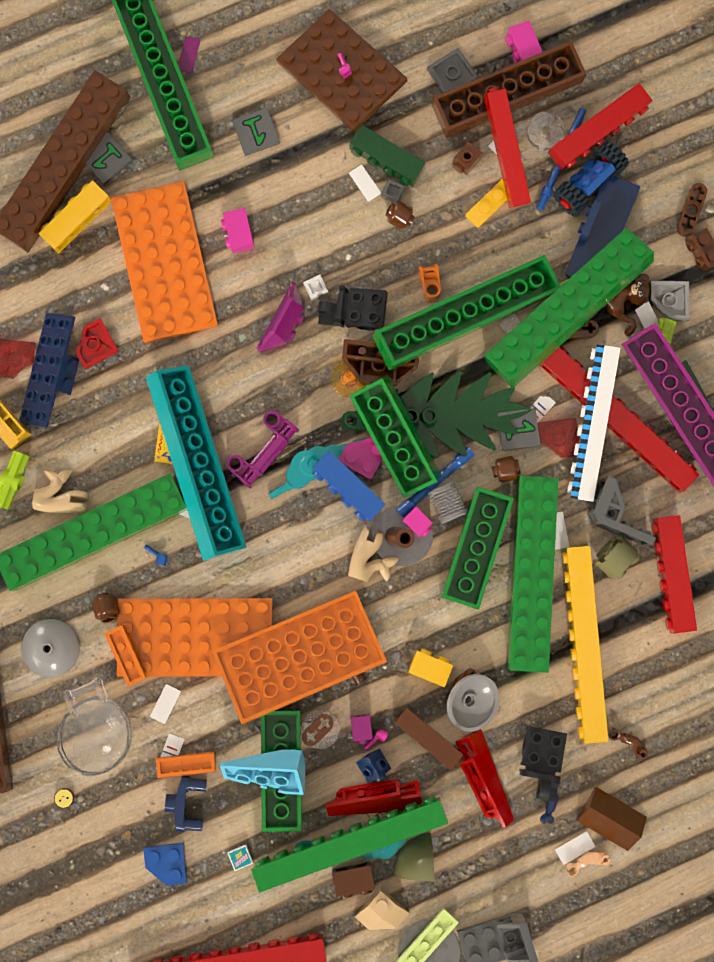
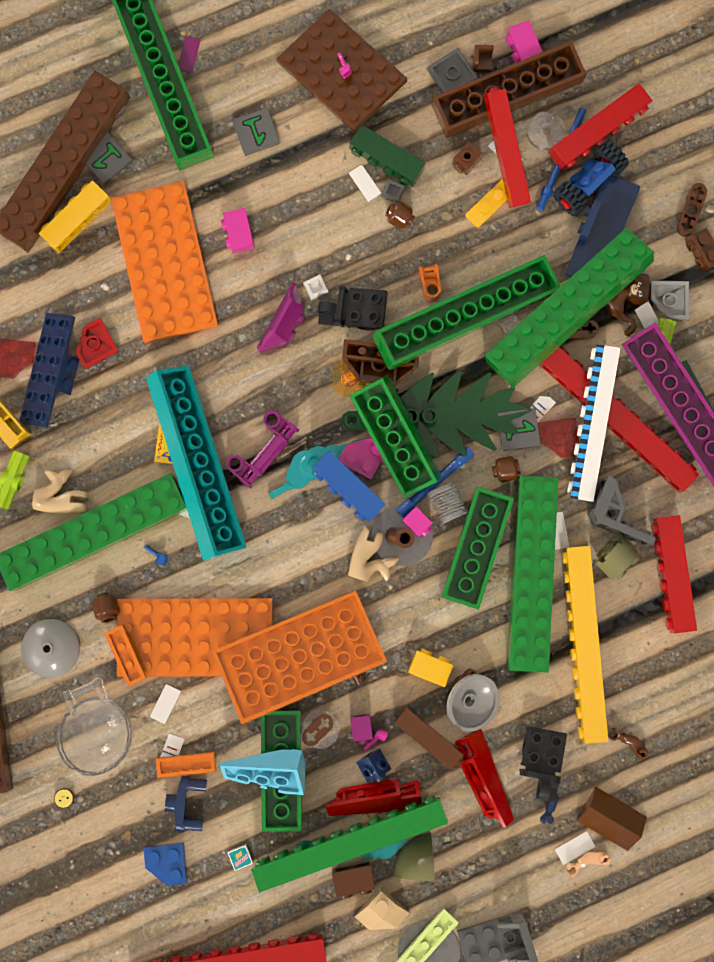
(482, 58): none -> reddish brown panel

